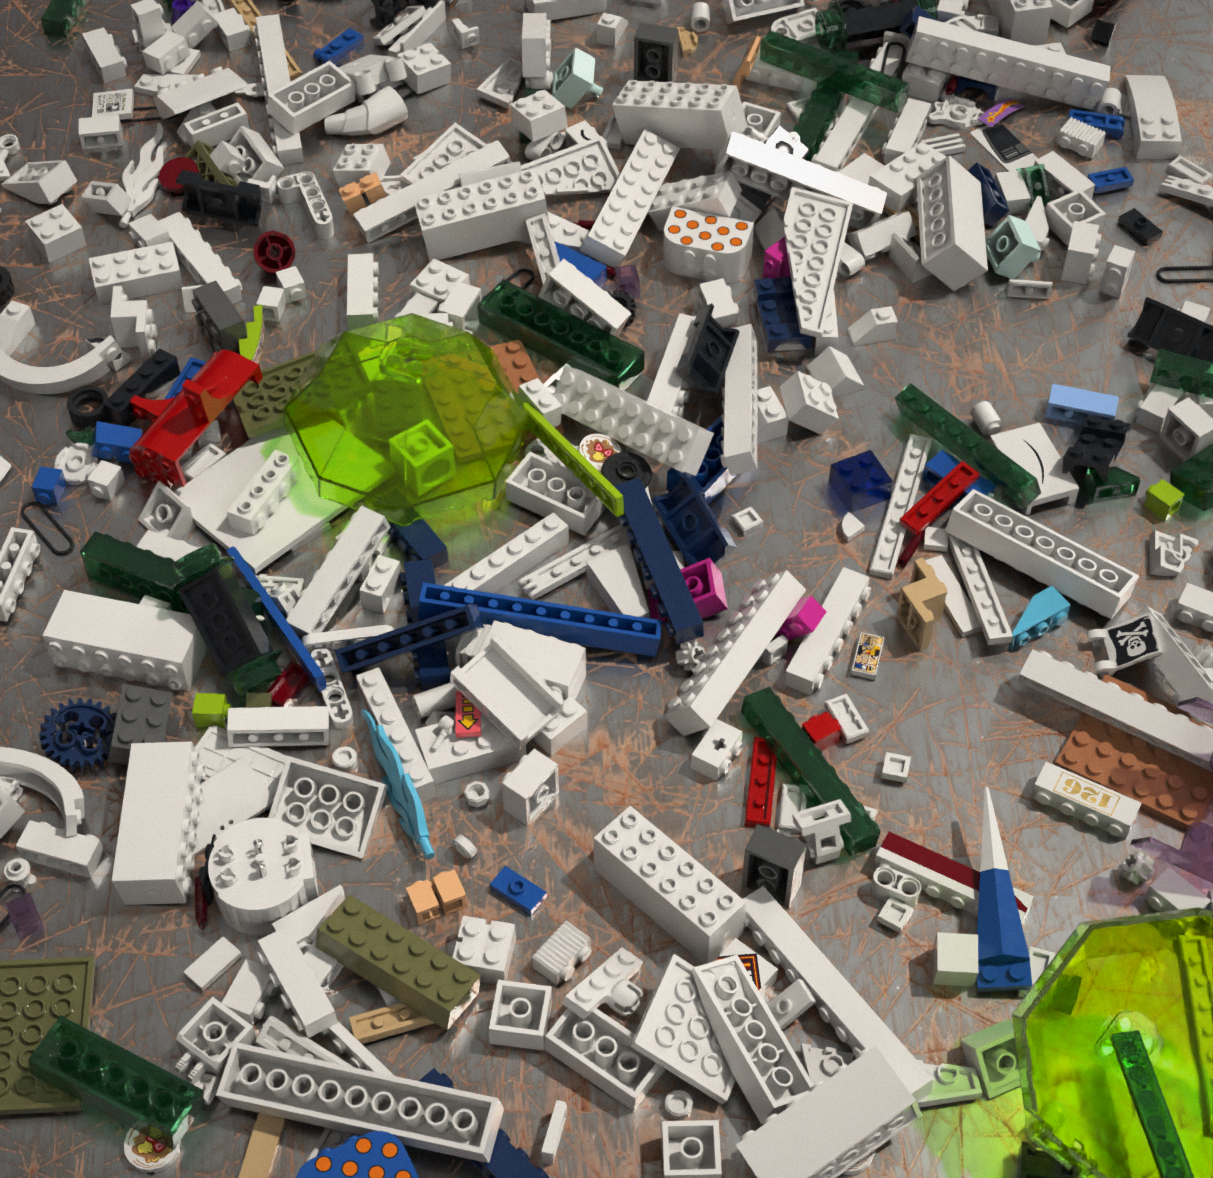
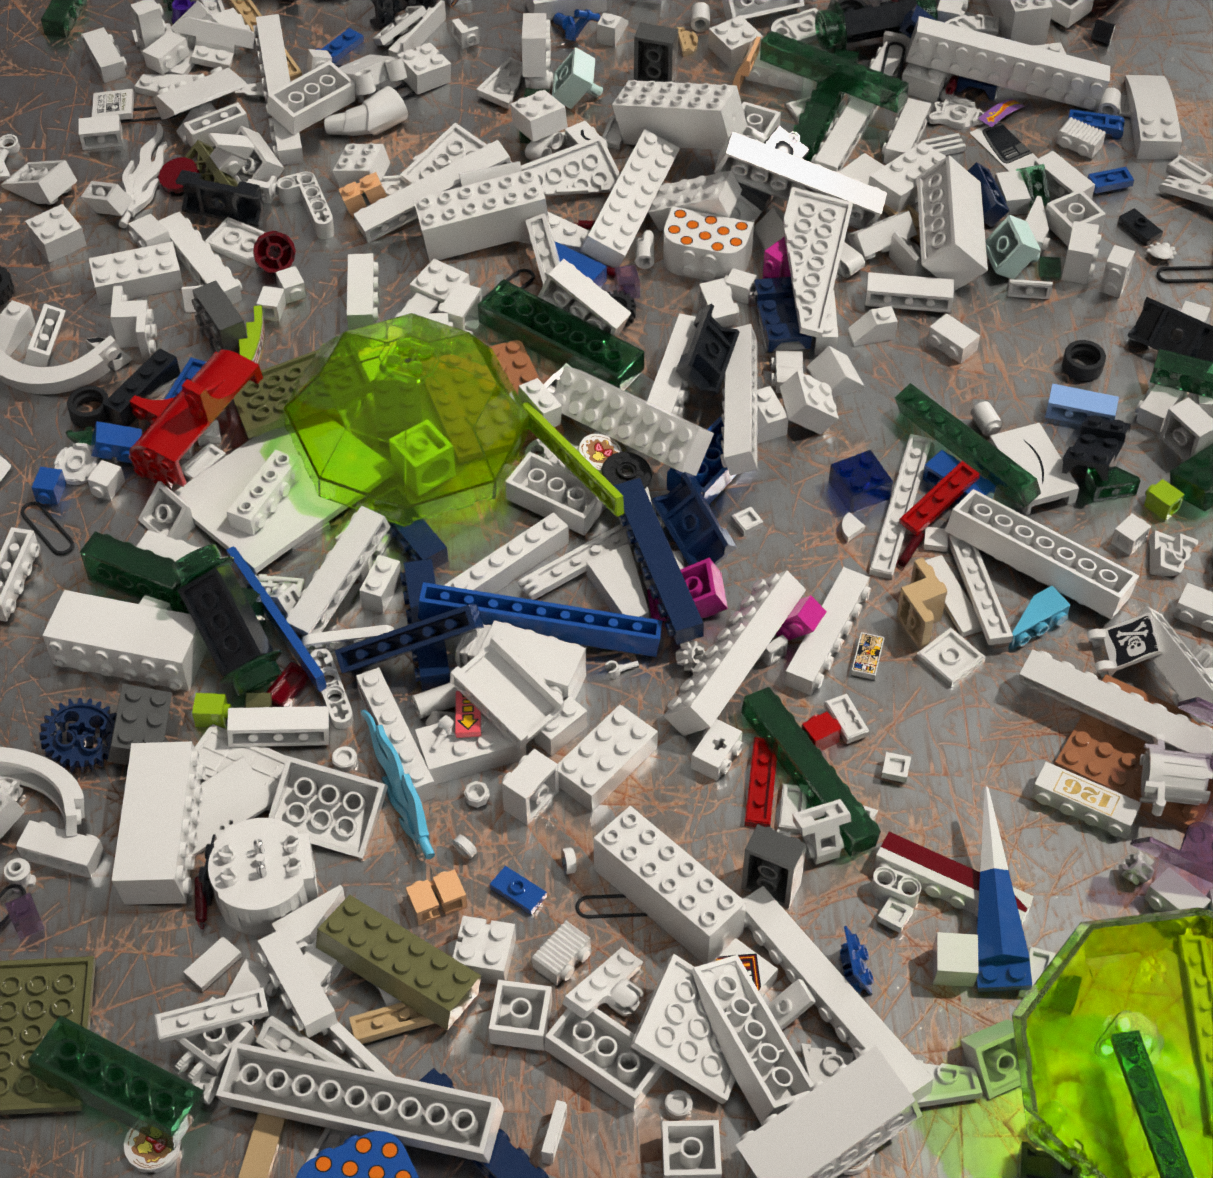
(44, 336): none -> white brick
(211, 1015): none -> white tile
(215, 41): none -> white plate
(234, 144): none -> white slope
(235, 241): none -> white tile
(317, 58): none -> white brick
(568, 23): none -> blue pin
(568, 860): none -> white tile
(605, 915): none -> black piece
(606, 757): none -> white brick
(614, 674): none -> white hand
(645, 250): none -> white hinge
(732, 39): none -> white brick
(741, 285): none -> white brick
(785, 365): none -> white brick
(854, 963): none -> blue hinge
(909, 292): none -> white brick
(950, 657): none -> white tile
(953, 338): none -> white brick
(1049, 266): none -> clear green tile
(1084, 348): none -> black tyre
(1130, 534): none -> white brick
(1162, 250): none -> white piece
(1173, 776): none -> white container

